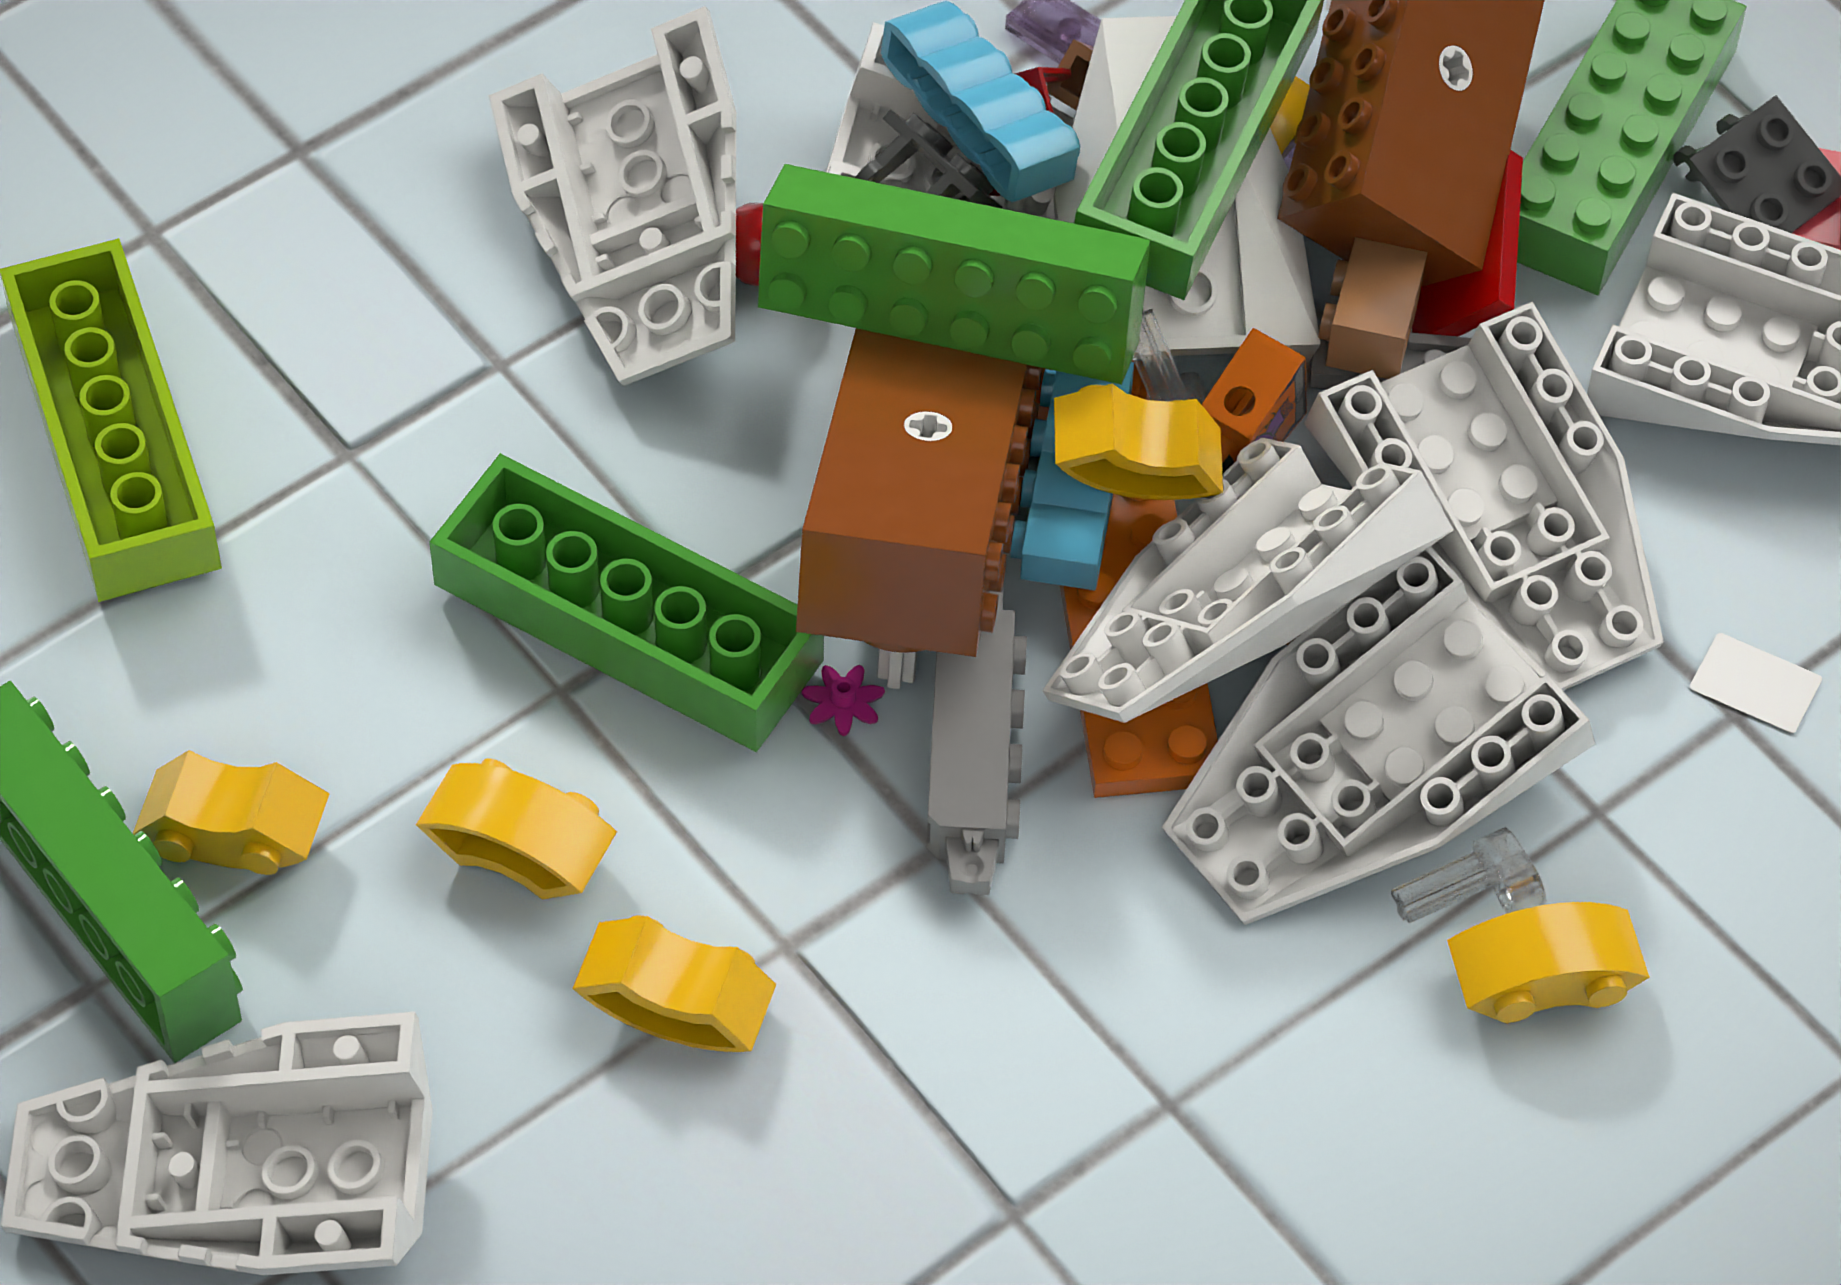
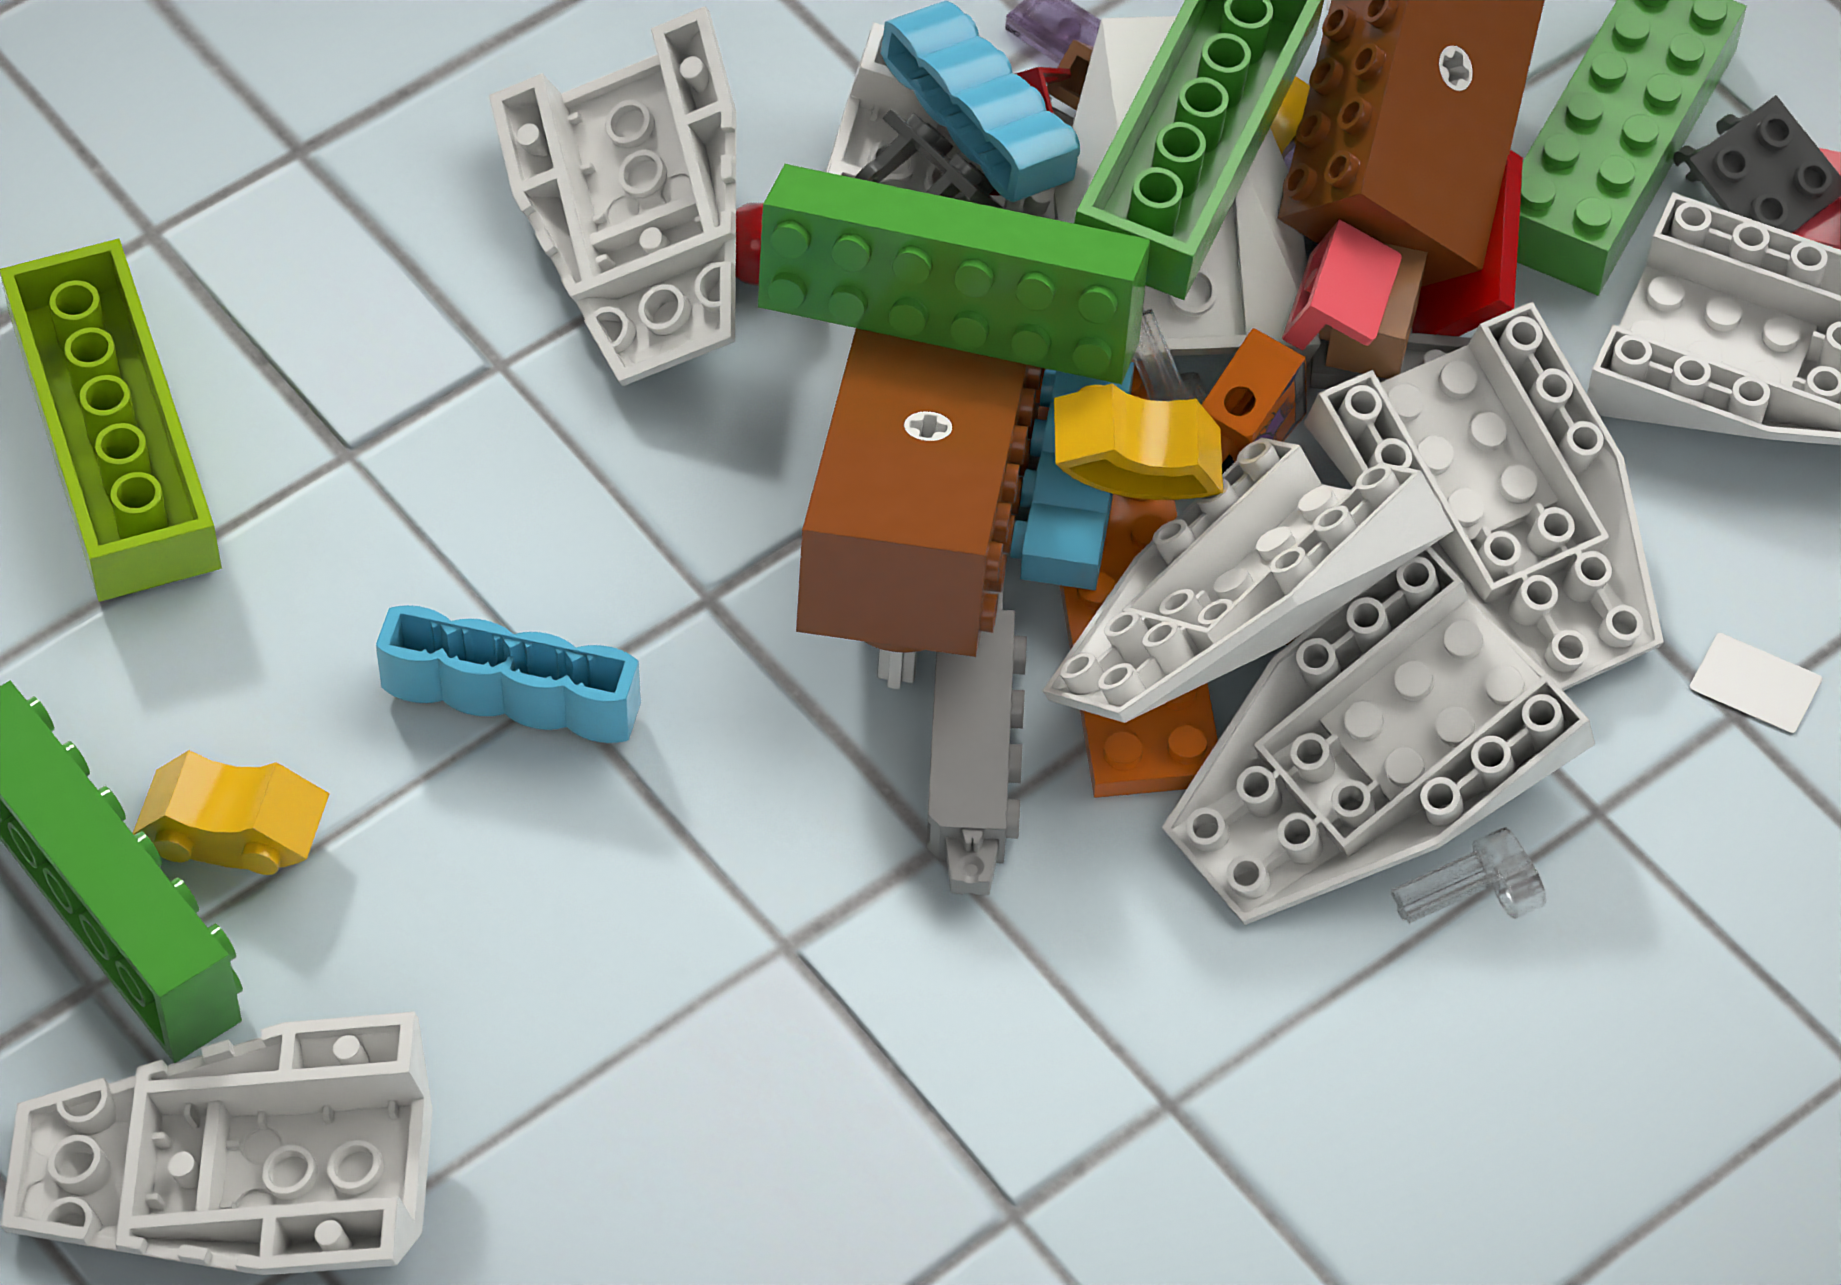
(517, 827): yellow brick -> none
(523, 675): none -> medium azure brick
(626, 601): bright green brick -> none
(675, 985): yellow brick -> none
(843, 698): dark pink plant -> none
(1343, 287): none -> coral panel
(1548, 959): yellow brick -> none

